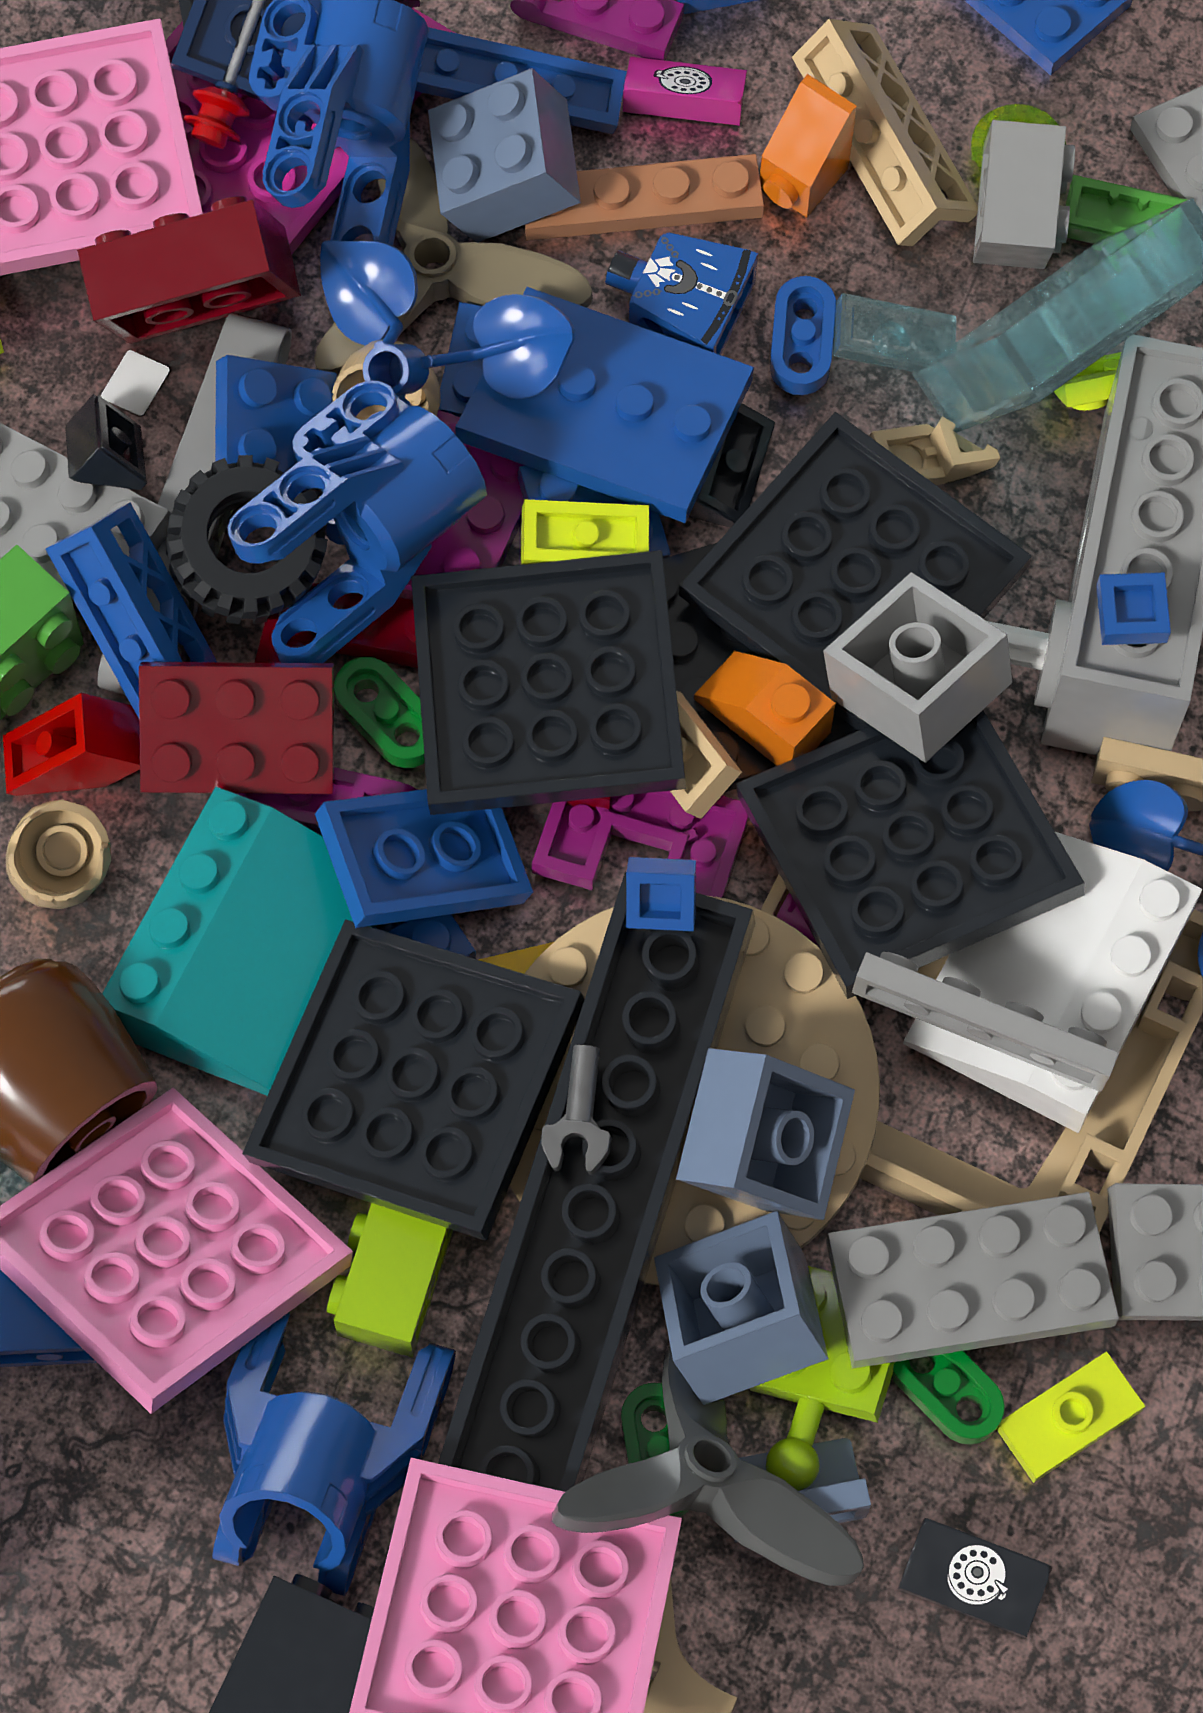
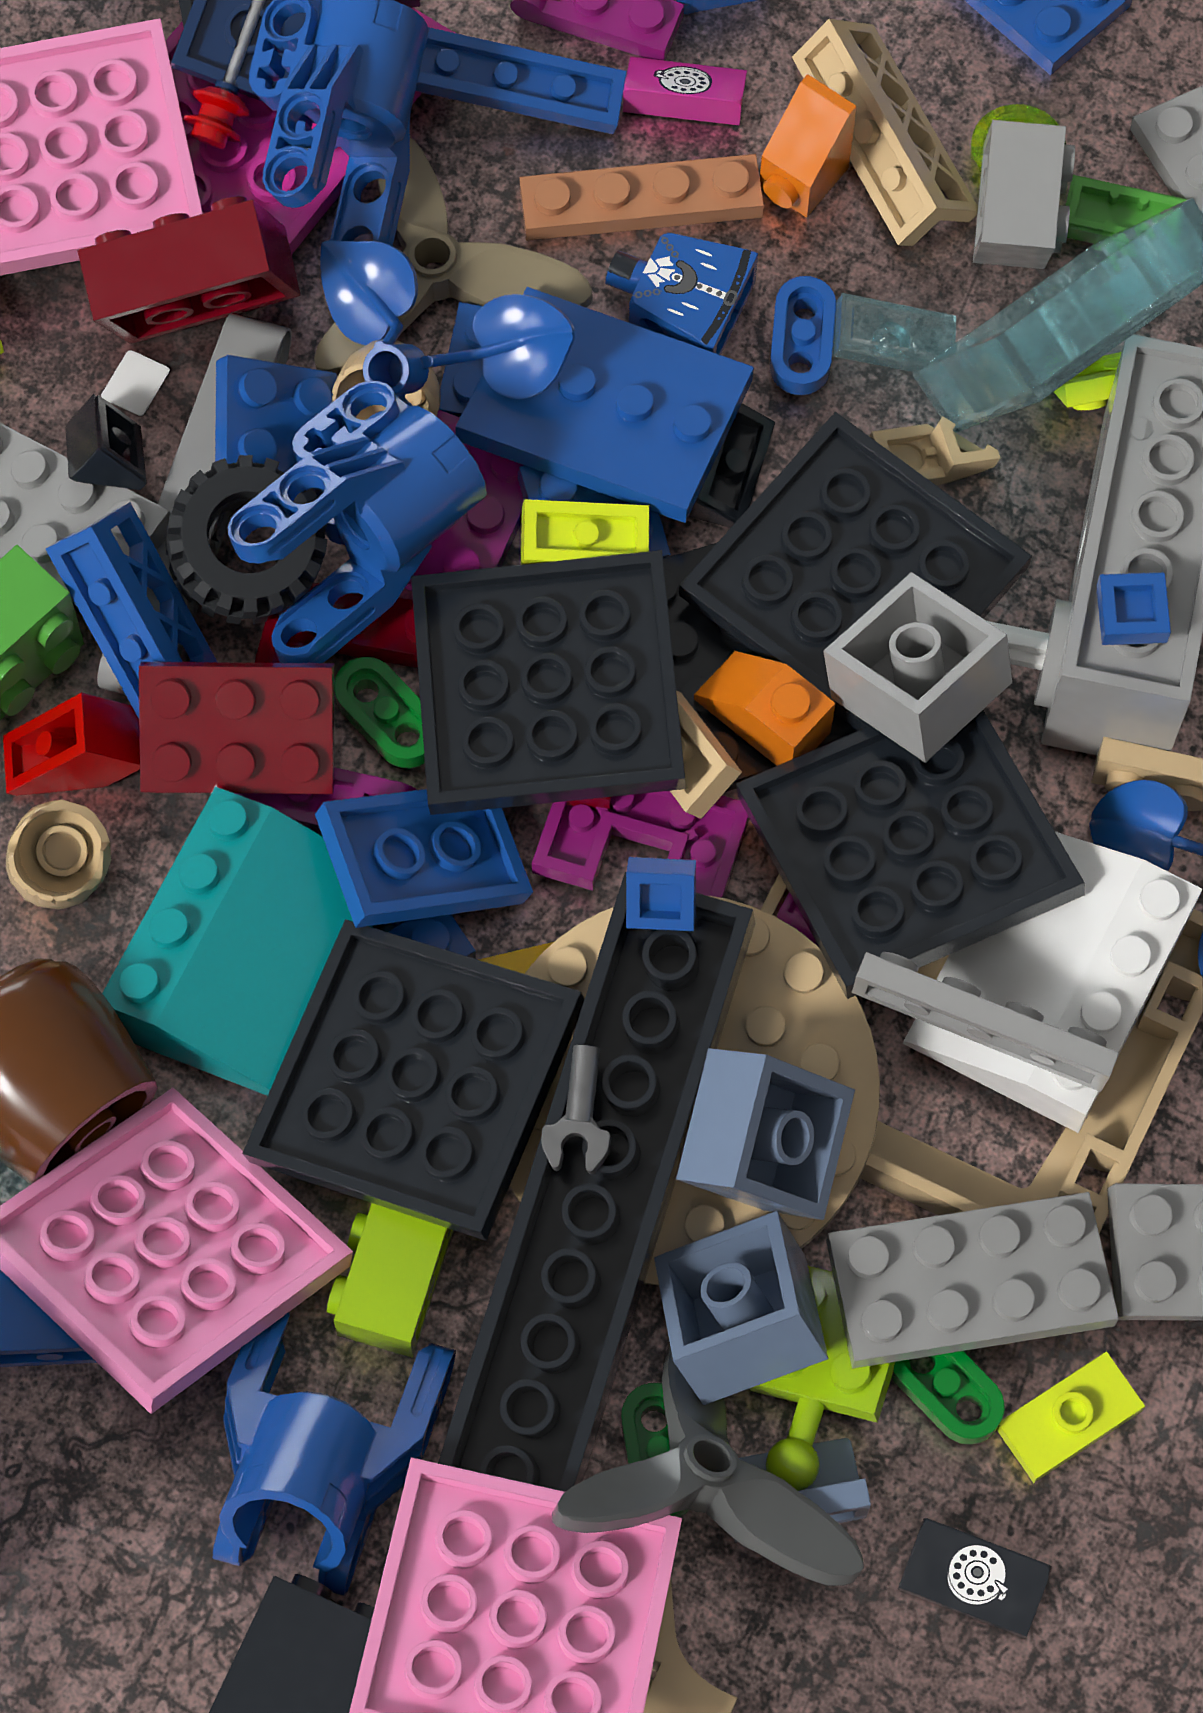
(504, 156): sand blue brick -> none

